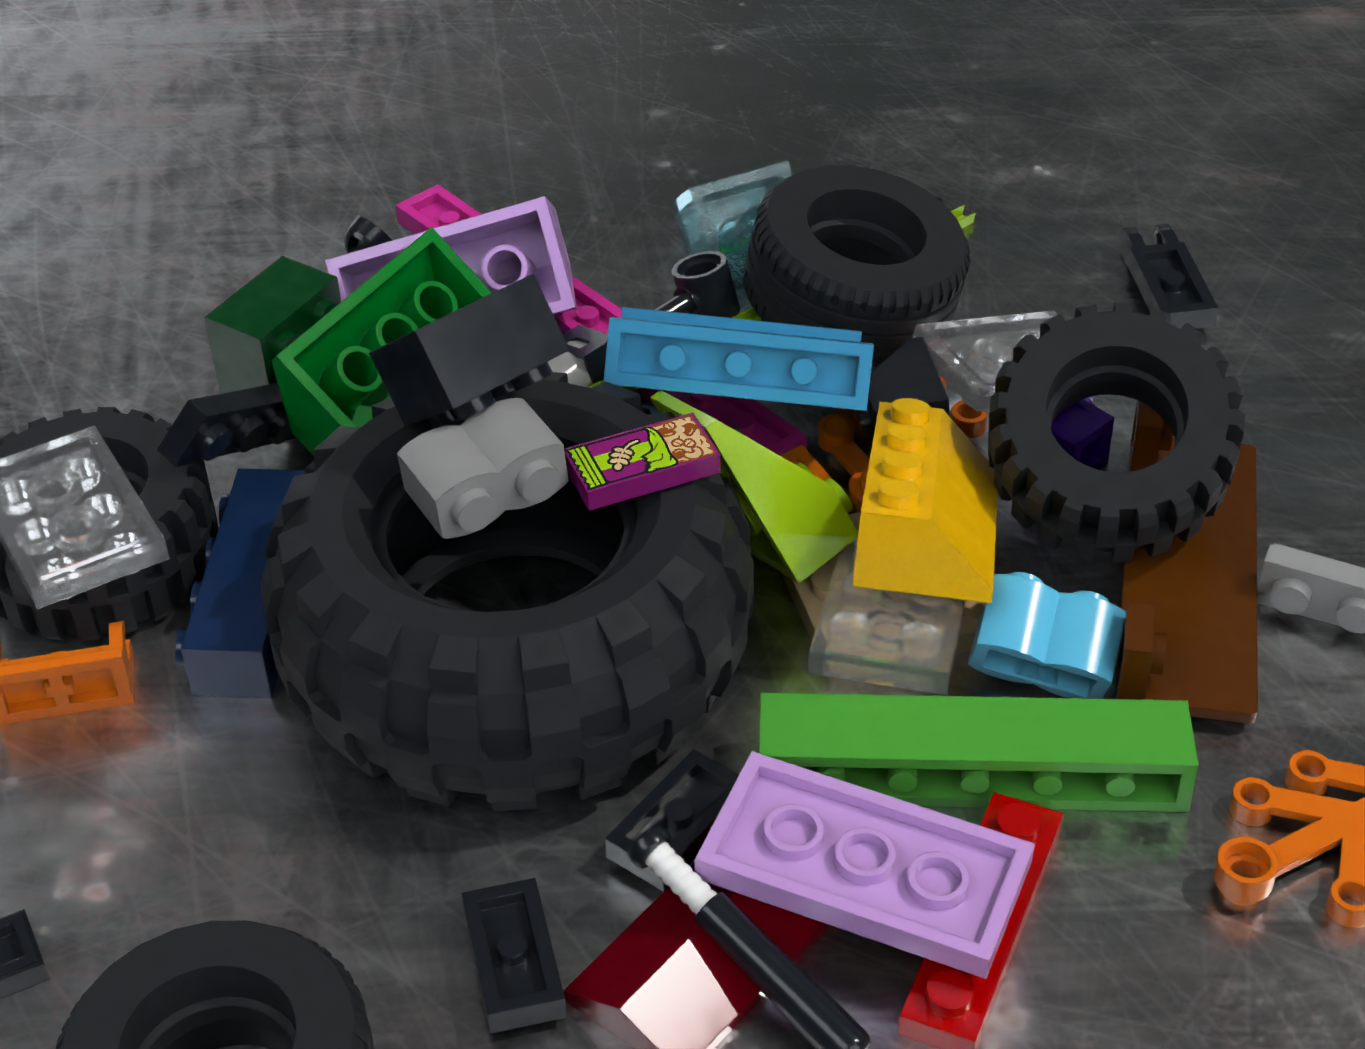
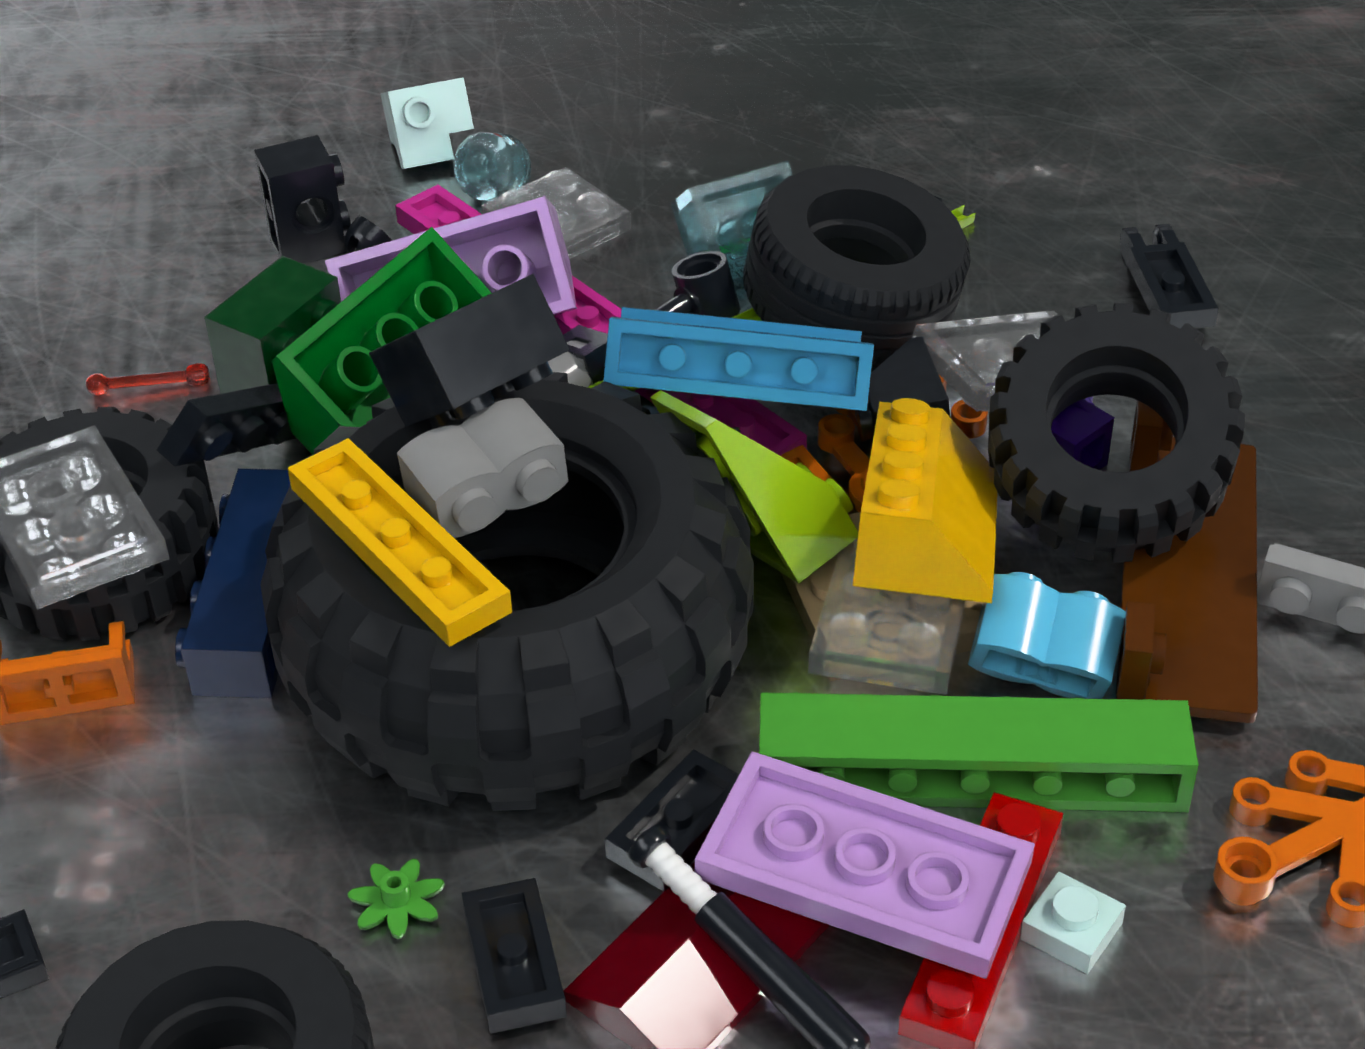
(195, 375): none -> clear red hinge
(287, 178): none -> black brick
(396, 897): none -> bright green plant
(400, 542): none -> yellow plate
(423, 118): none -> light aqua brick
(491, 165): none -> clear light blue head
(583, 210): none -> clear plate
(641, 461): tile -> none
(1072, 922): none -> light aqua plate

